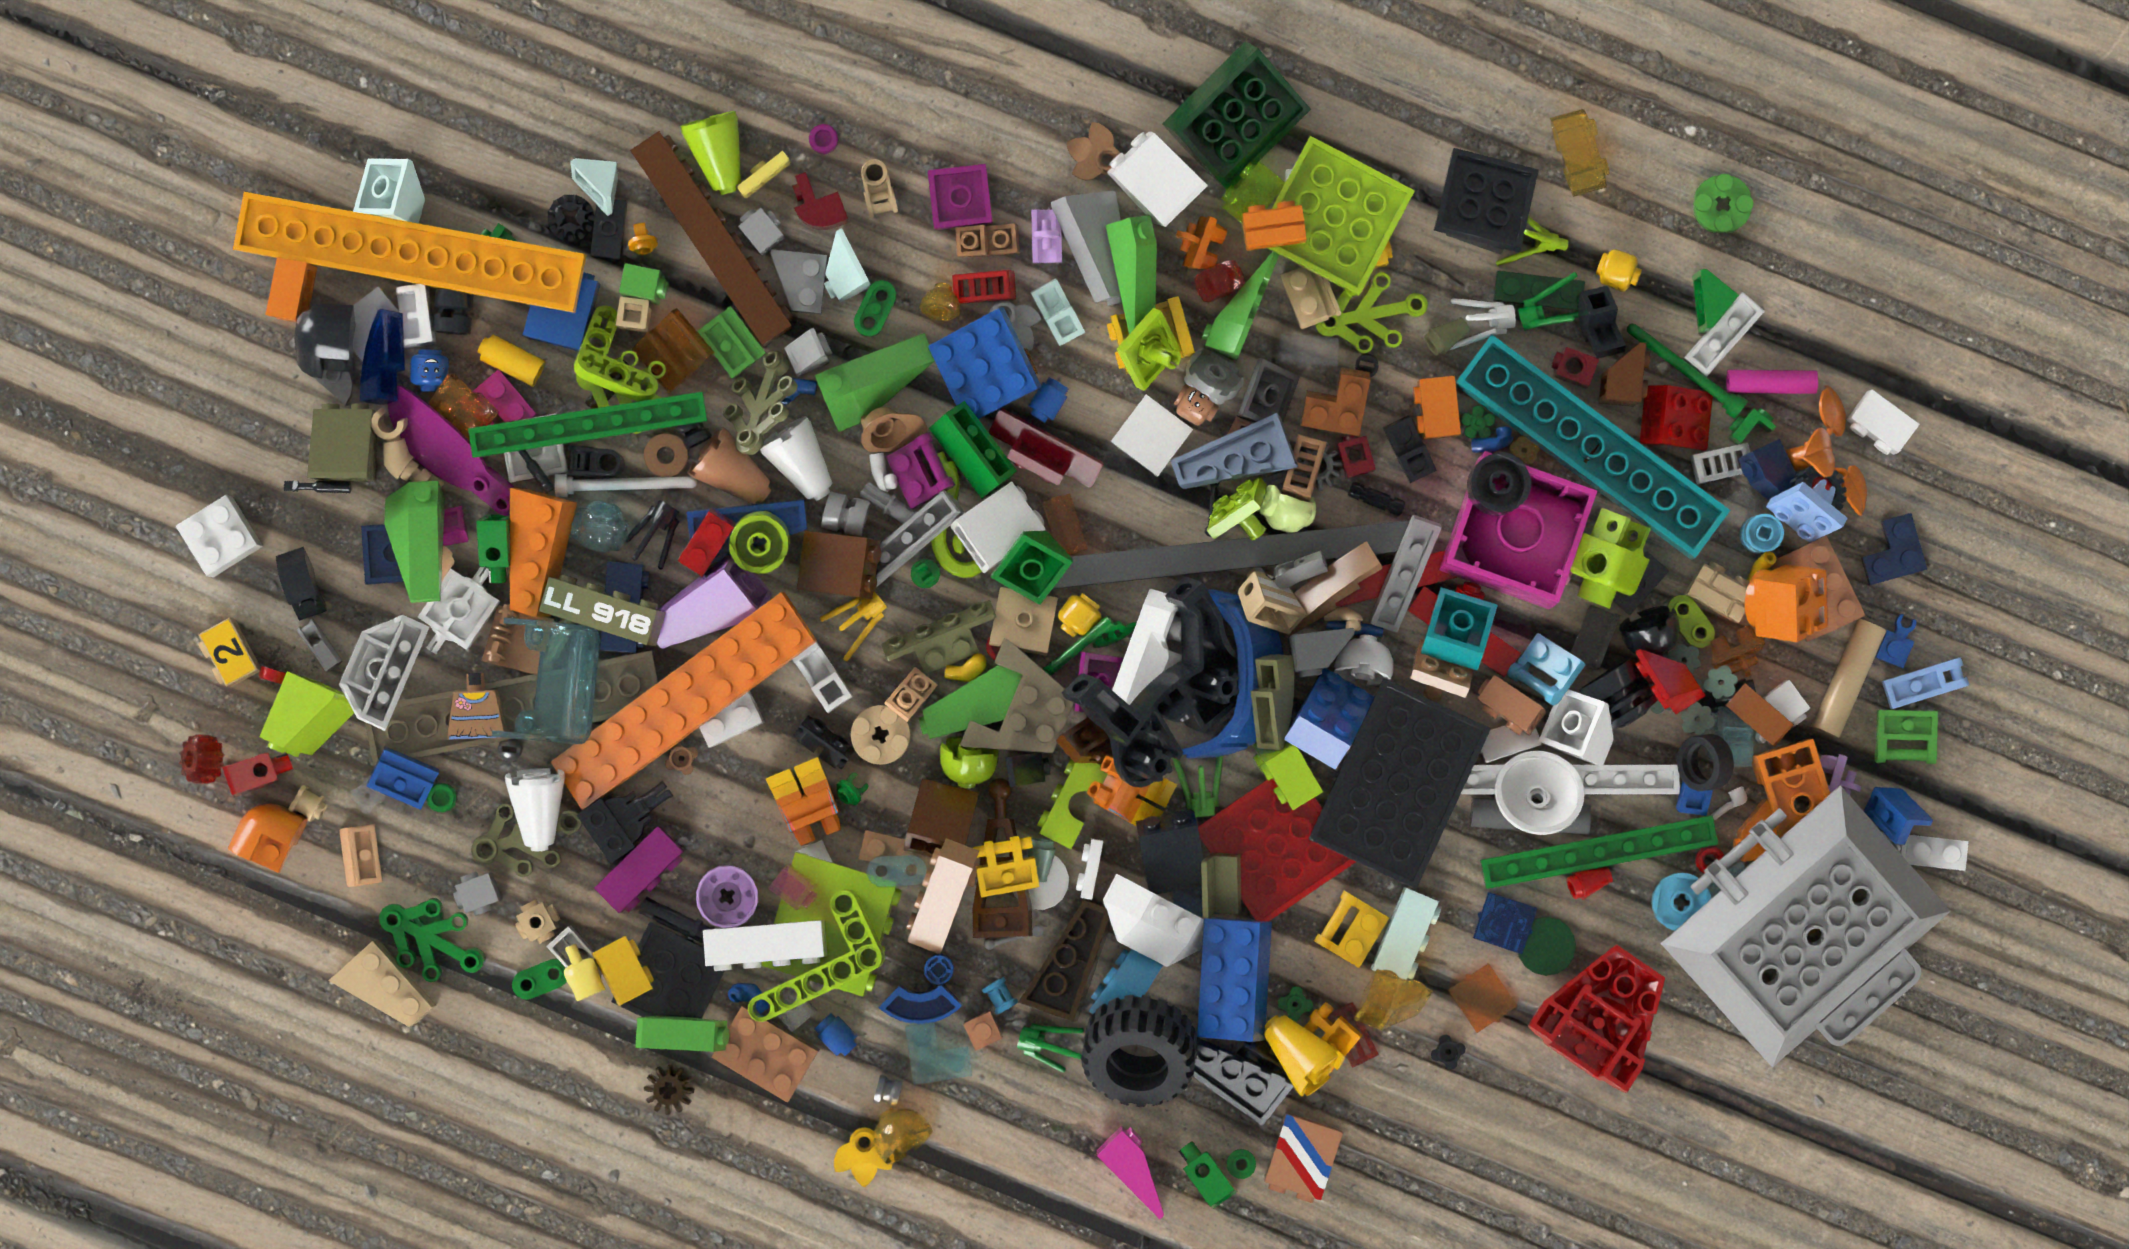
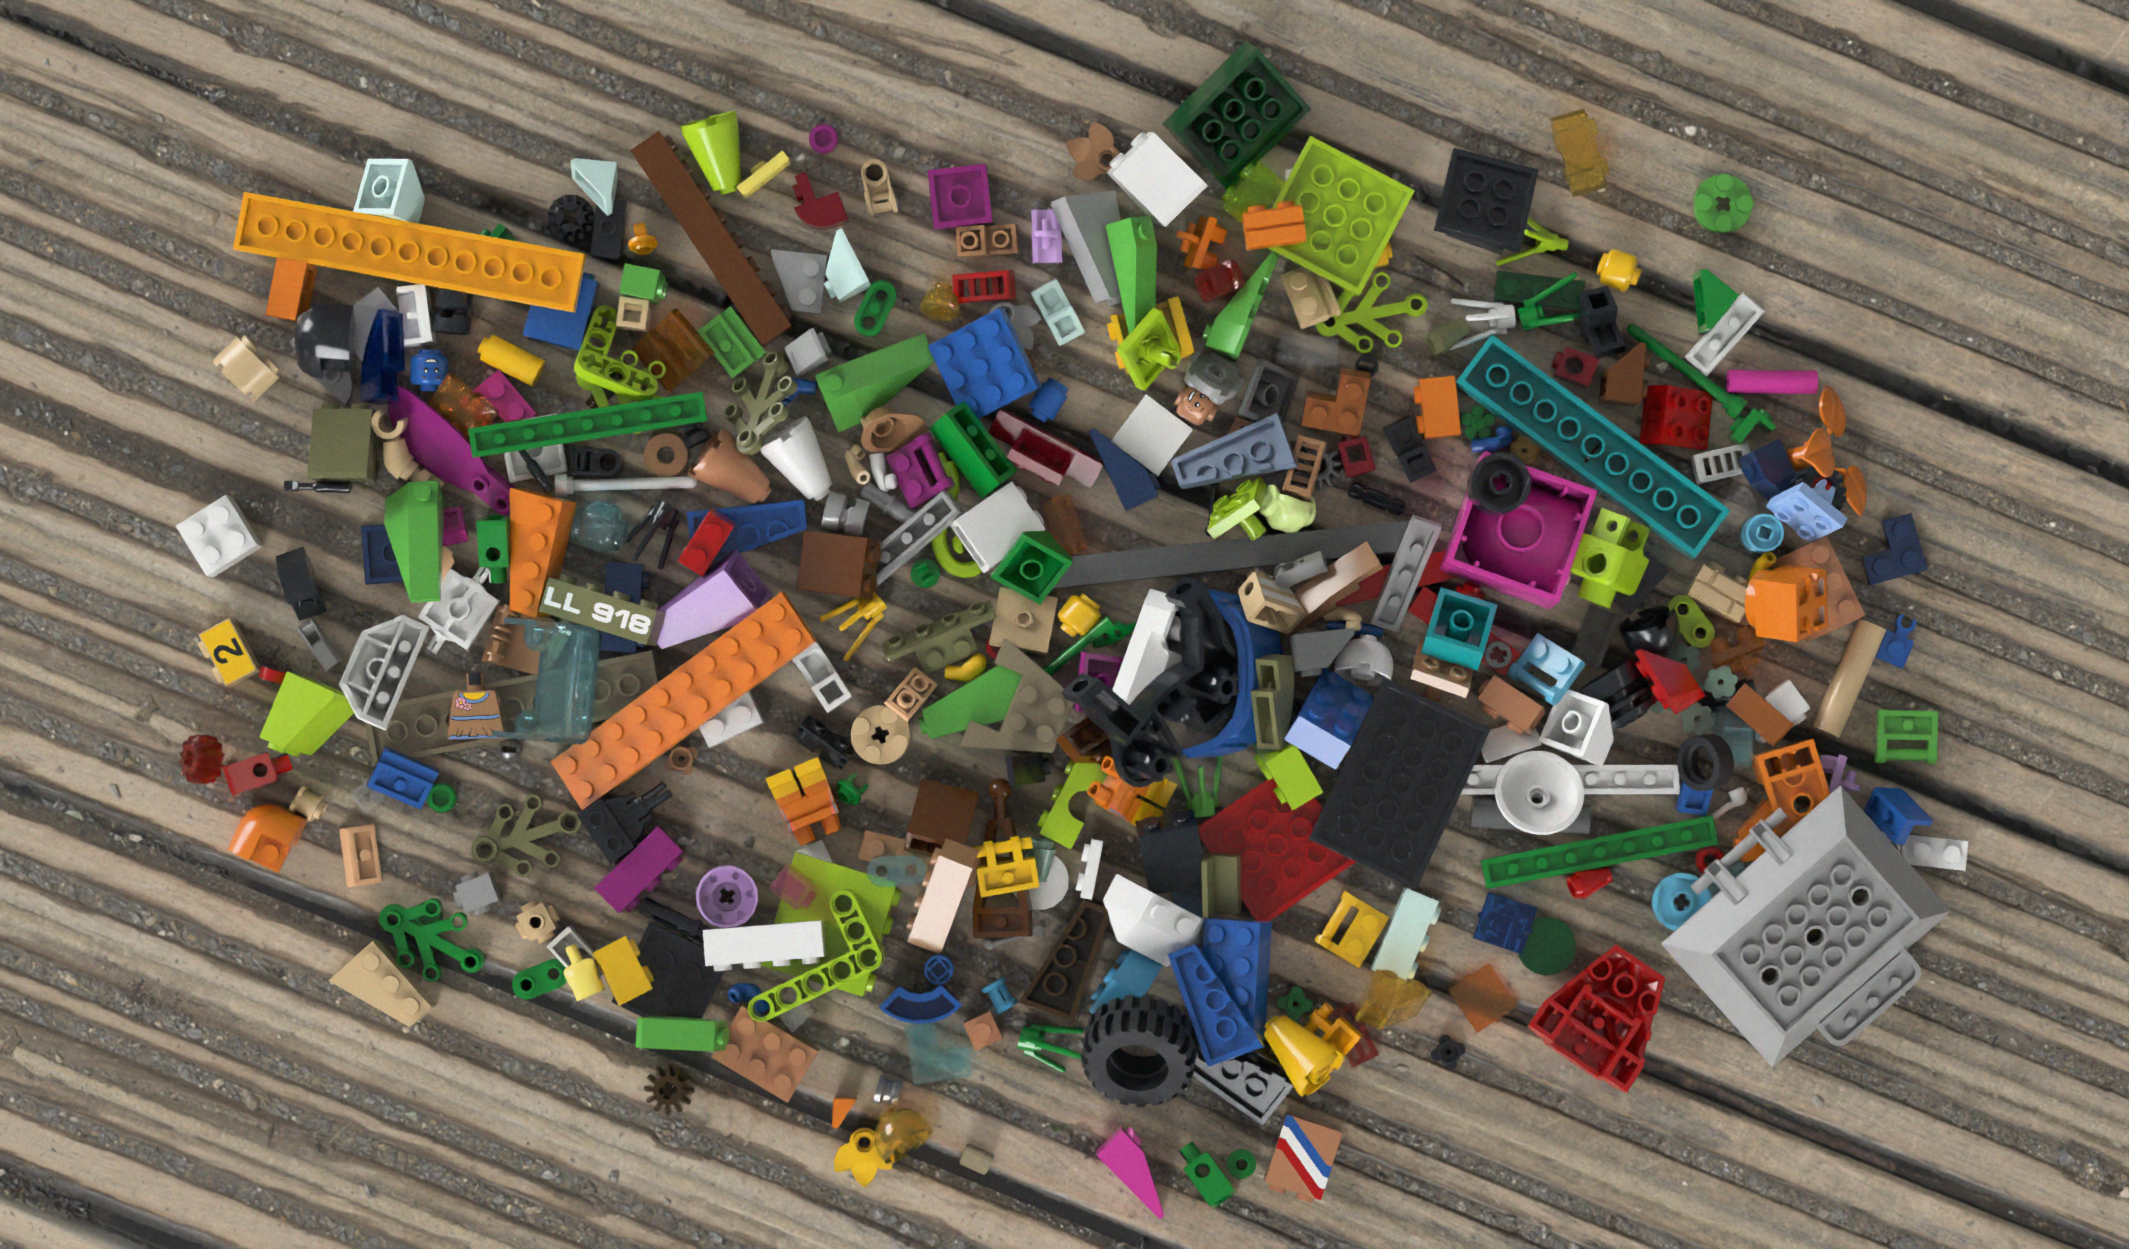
(247, 368): none -> tan brick
(536, 804): white cone -> none
(755, 558): lime brick -> none
(761, 230): light grey brick -> none
(836, 1035): blue brick -> none
(841, 1107): none -> orange slope
(856, 469): none -> tan arm
(967, 764): lime cylinder -> none
(976, 1159): none -> dark tan slope
(1127, 476): none -> dark blue slope
(1212, 1010): none -> blue wing
(1494, 663): none -> dark grey bush
(1882, 423): white brick -> none
(1924, 683): light blue plate -> none

